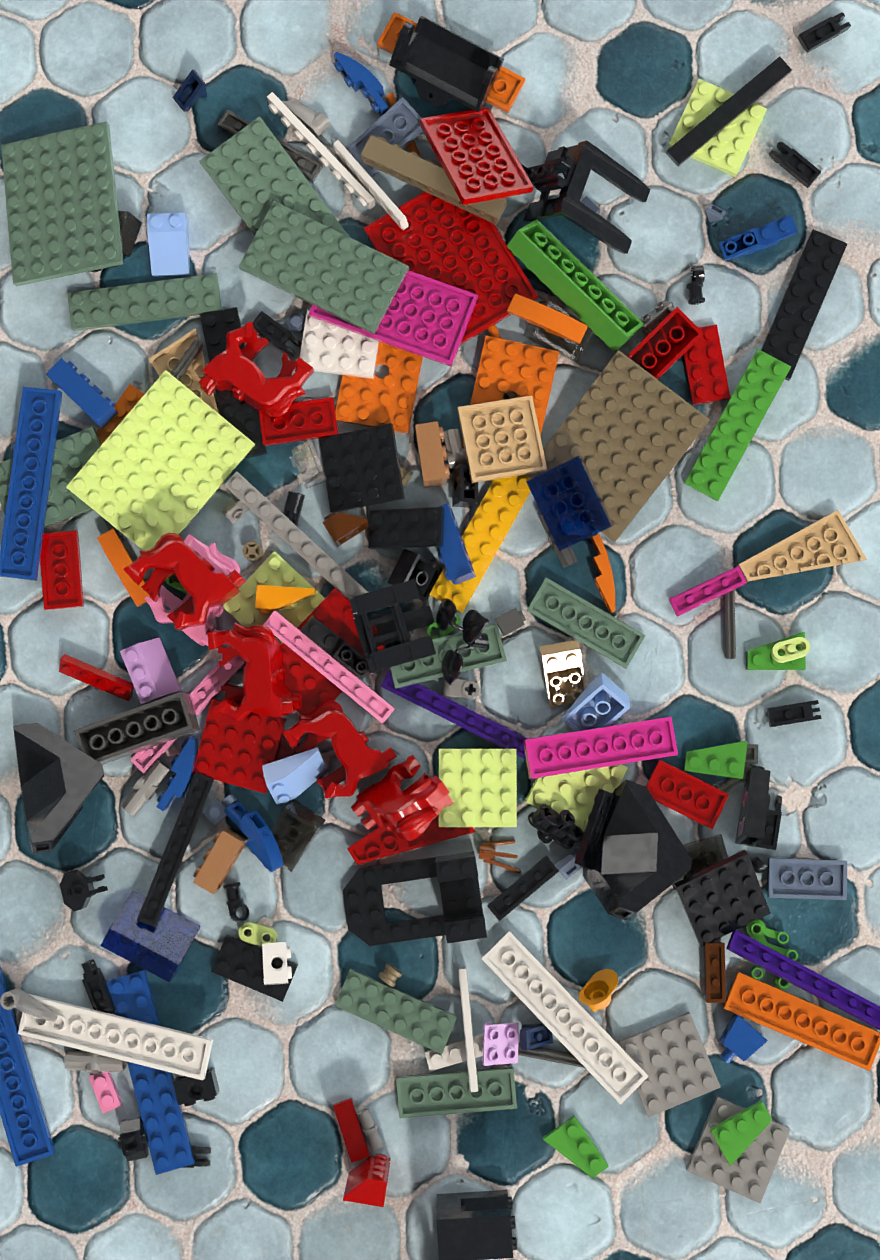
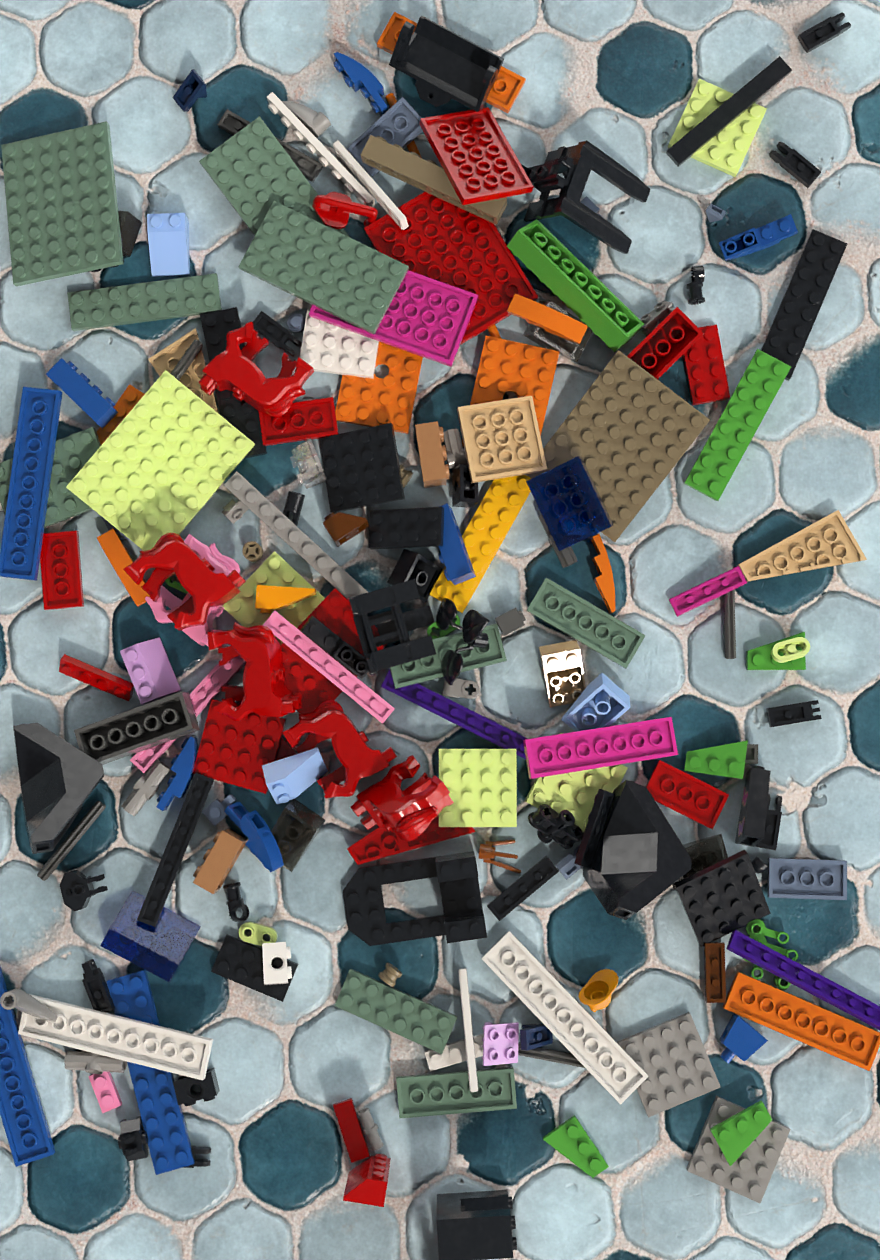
(71, 840): none -> dark grey axle
(336, 207): none -> red piece

